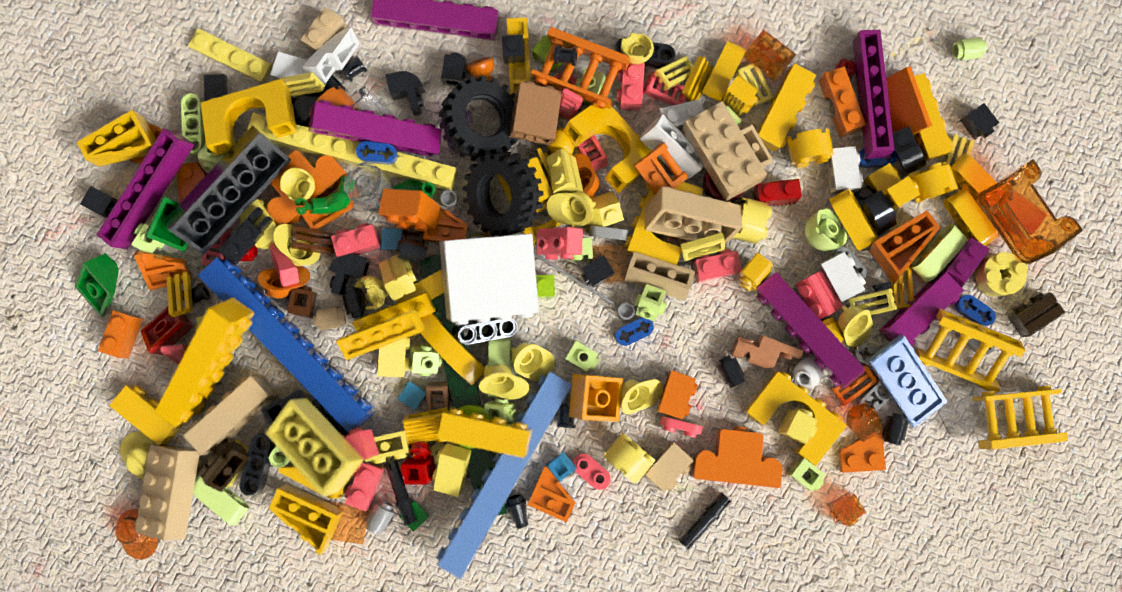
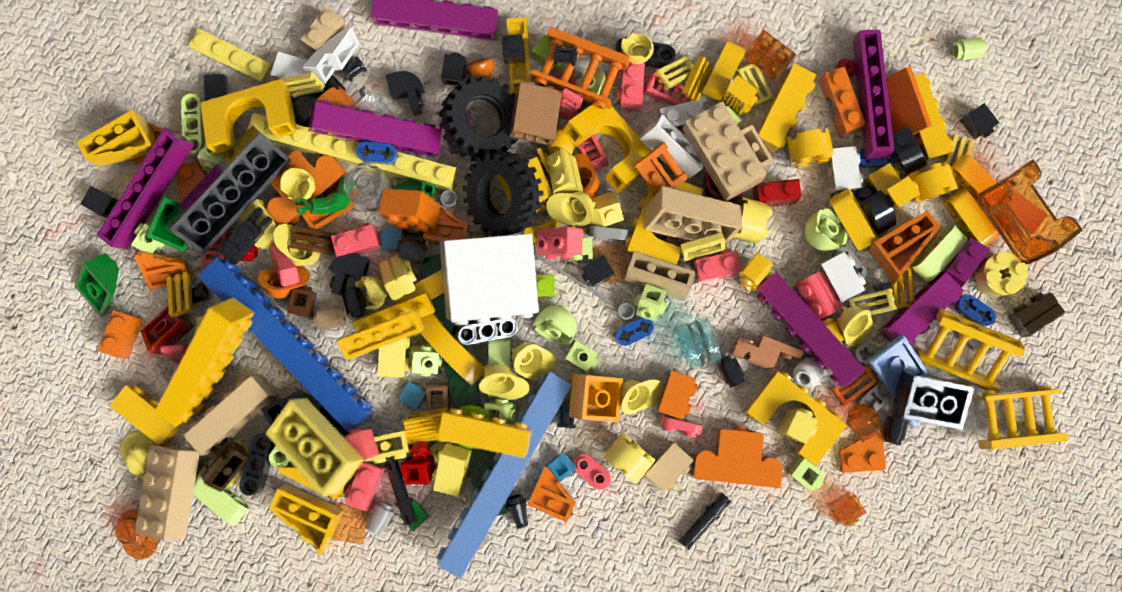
(557, 324): none -> yellowish green cylinder
(698, 343): none -> clear light blue wheel
(932, 399): none -> black brick

